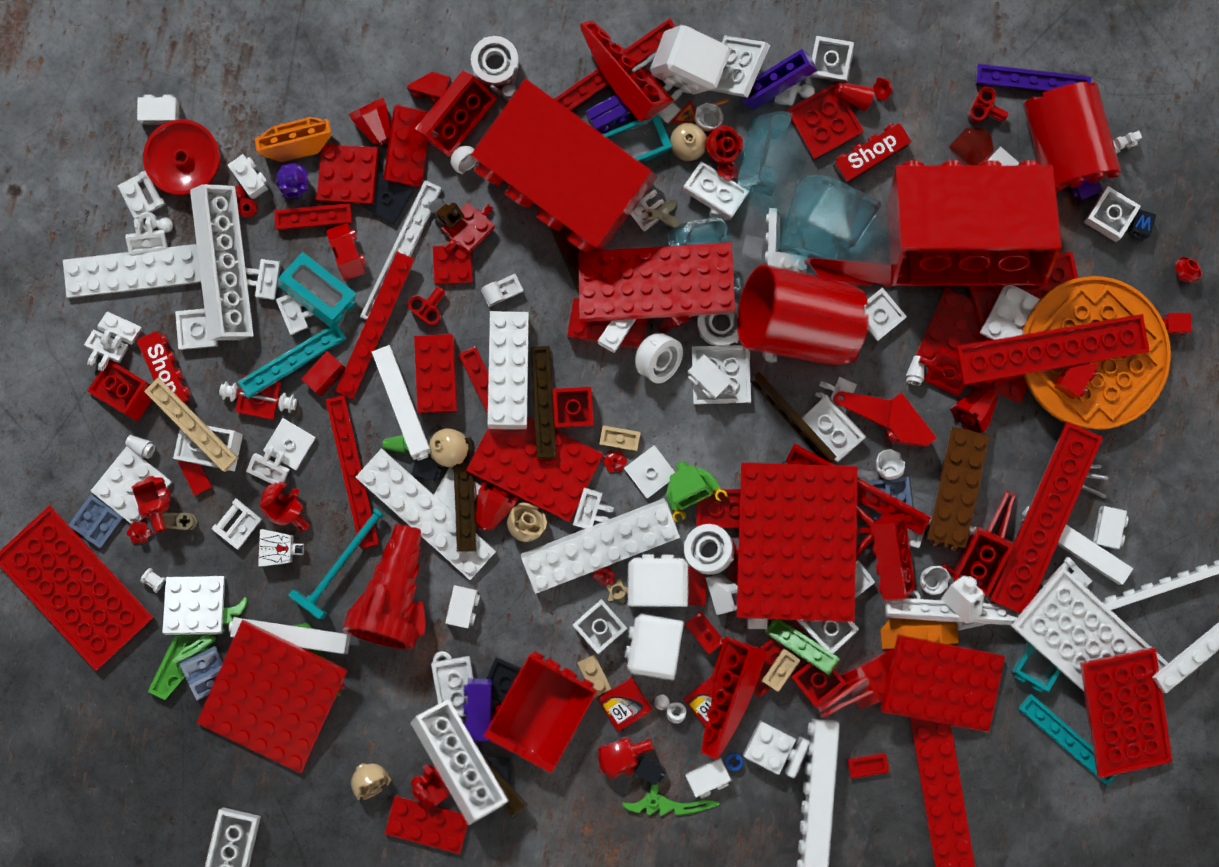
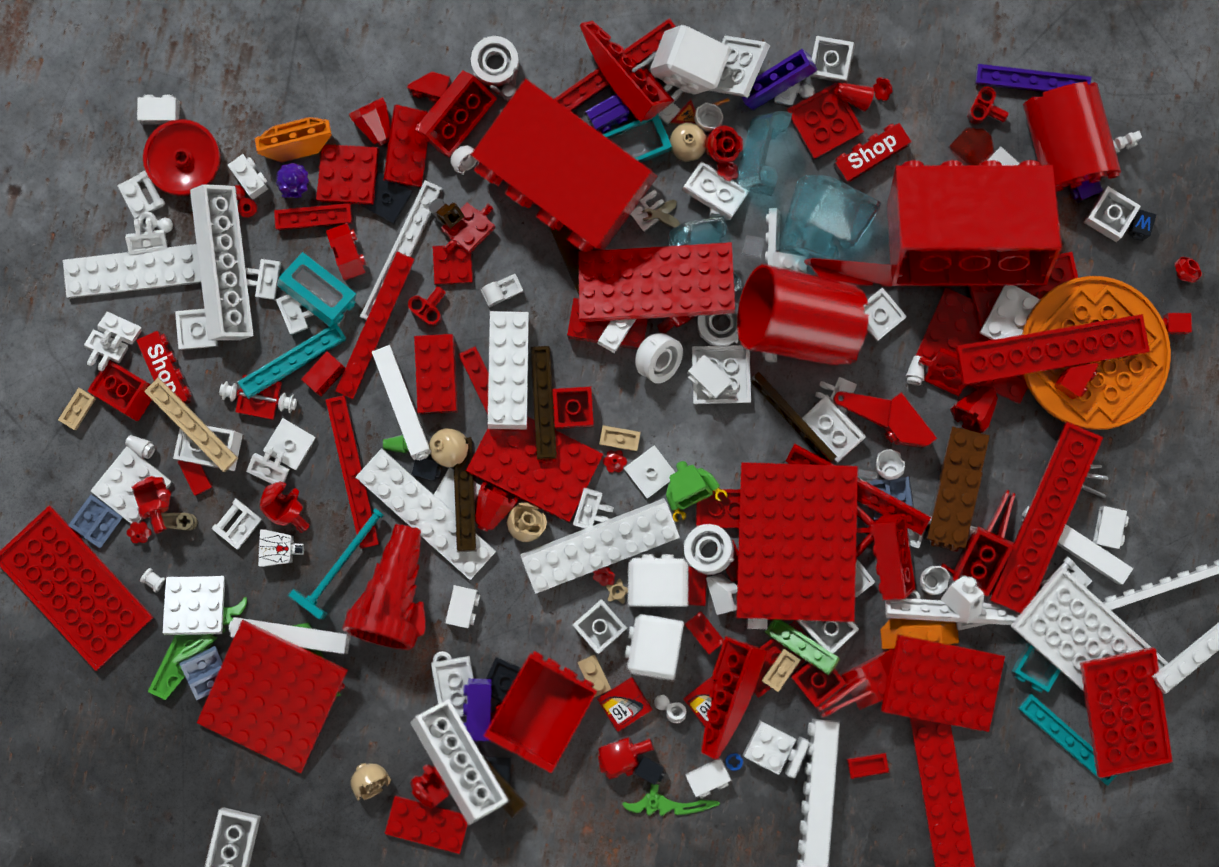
(77, 409): none -> tan plate

